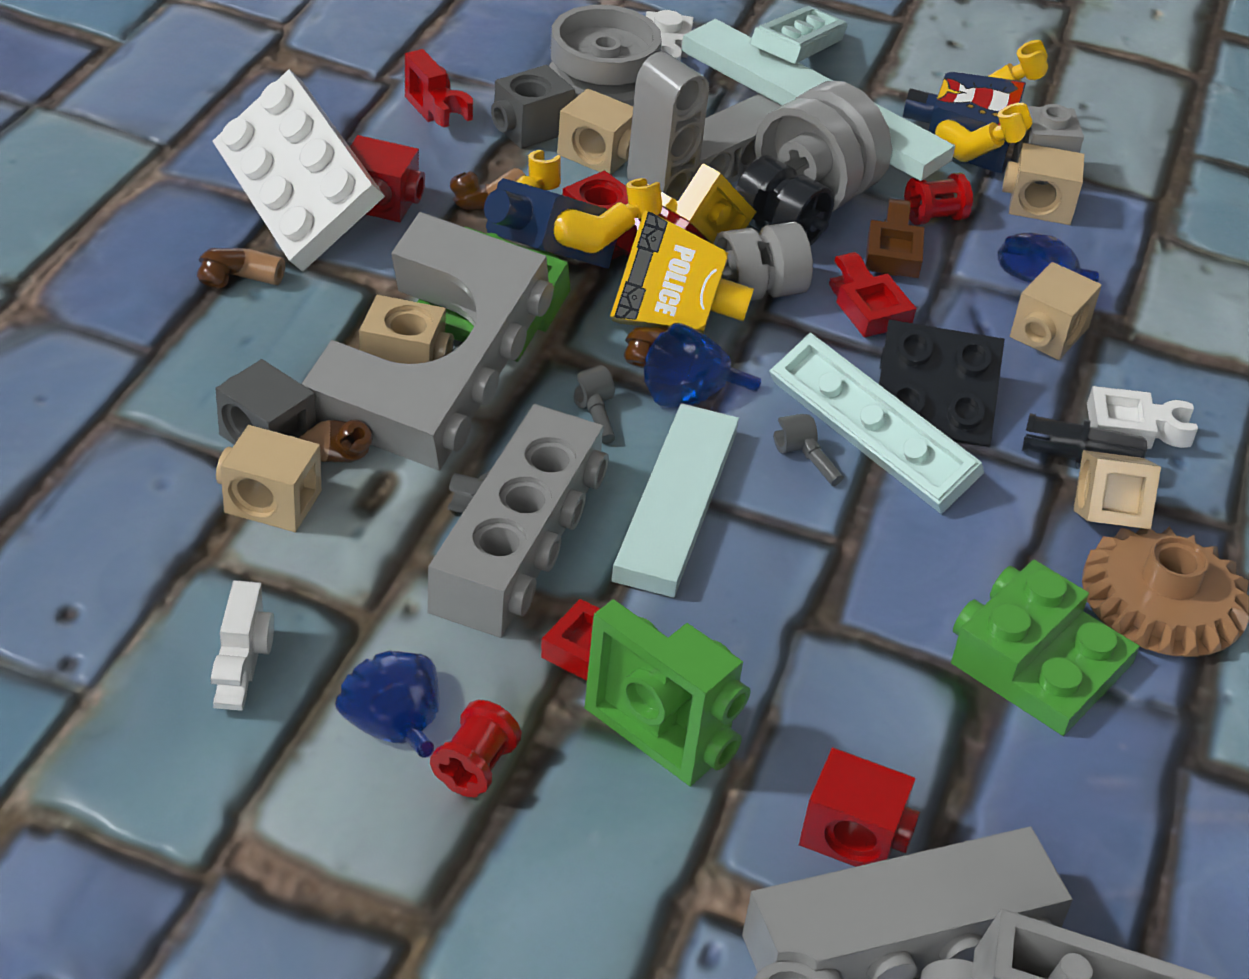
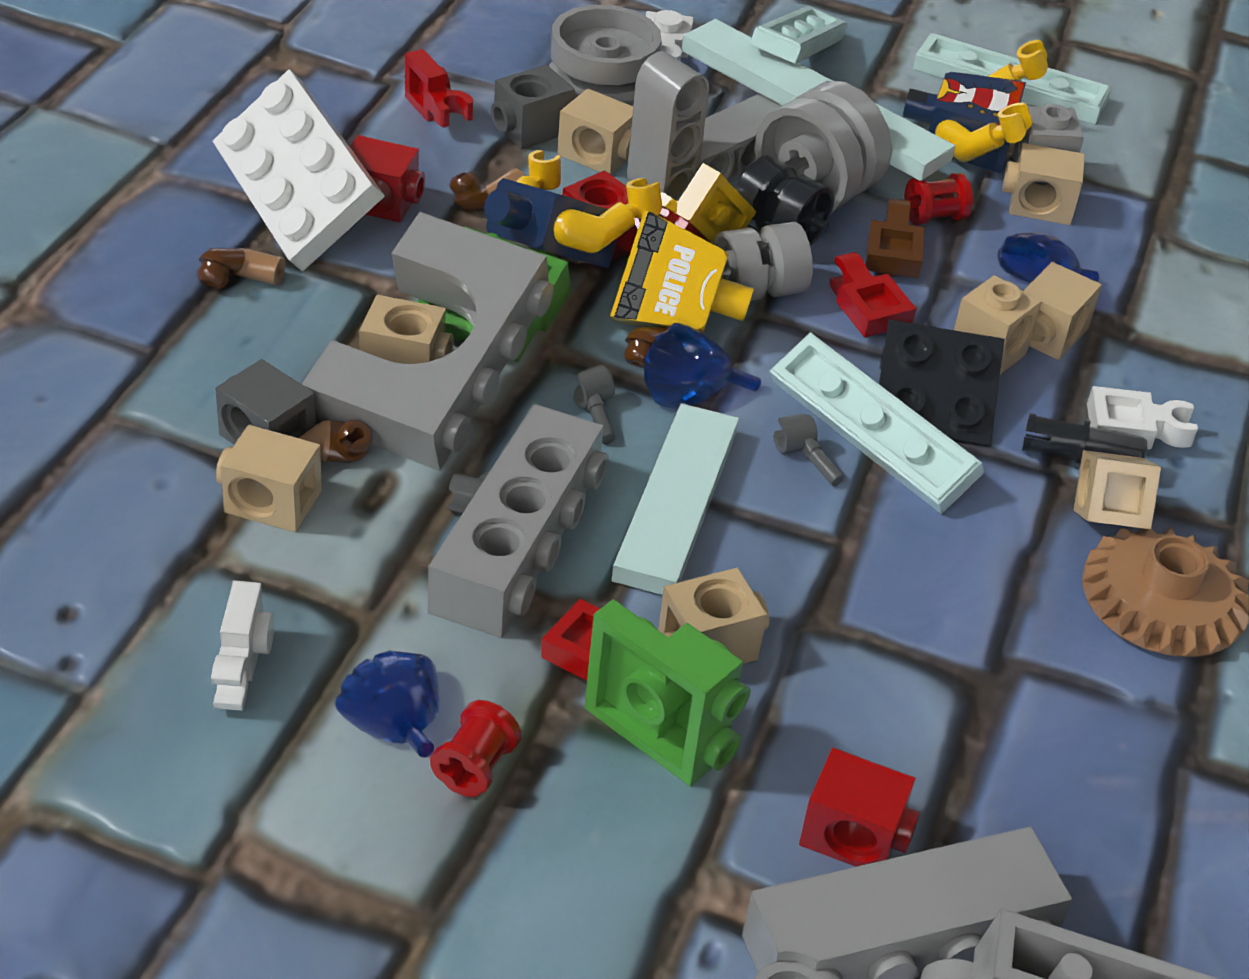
(721, 609): none -> tan brick
(945, 55): none -> light aqua tile
(1000, 311): none -> tan brick
(1041, 646): bright green plate -> none

